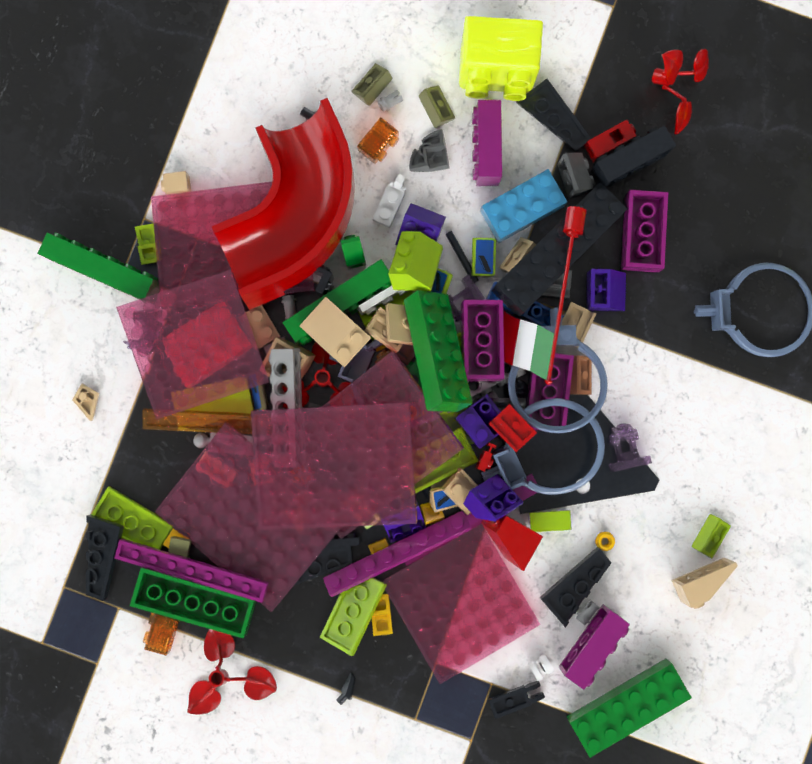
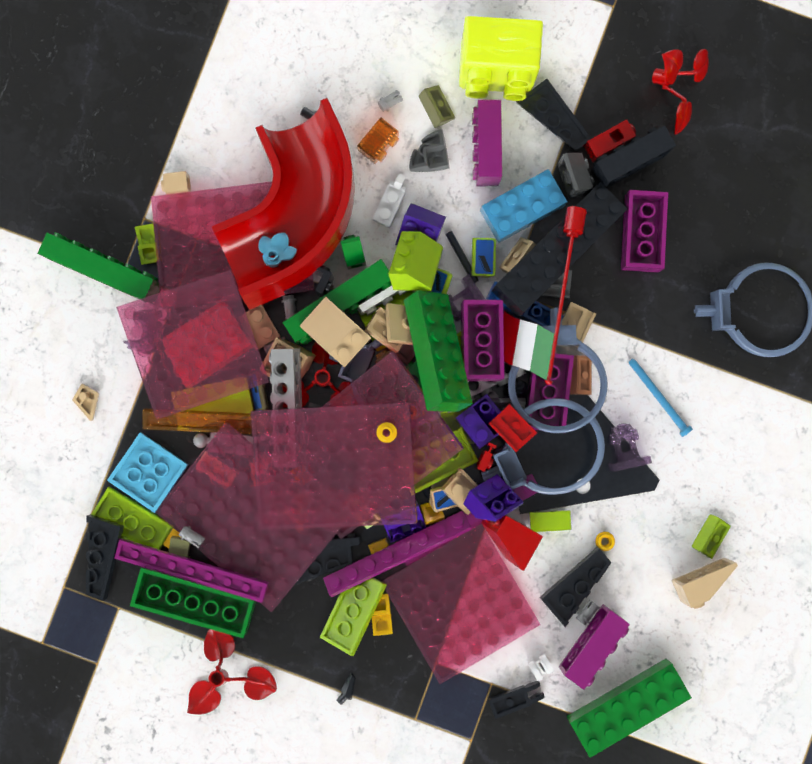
(147, 472): none -> medium azure plate
(161, 634): clear orange brick -> none
(191, 536): none -> light grey pin
(276, 247): none -> medium azure plate
(372, 84): olive slope -> none
(393, 432): none -> yellow plate
(606, 290): dark purple slope -> none
(660, 398): none -> dark azure bar

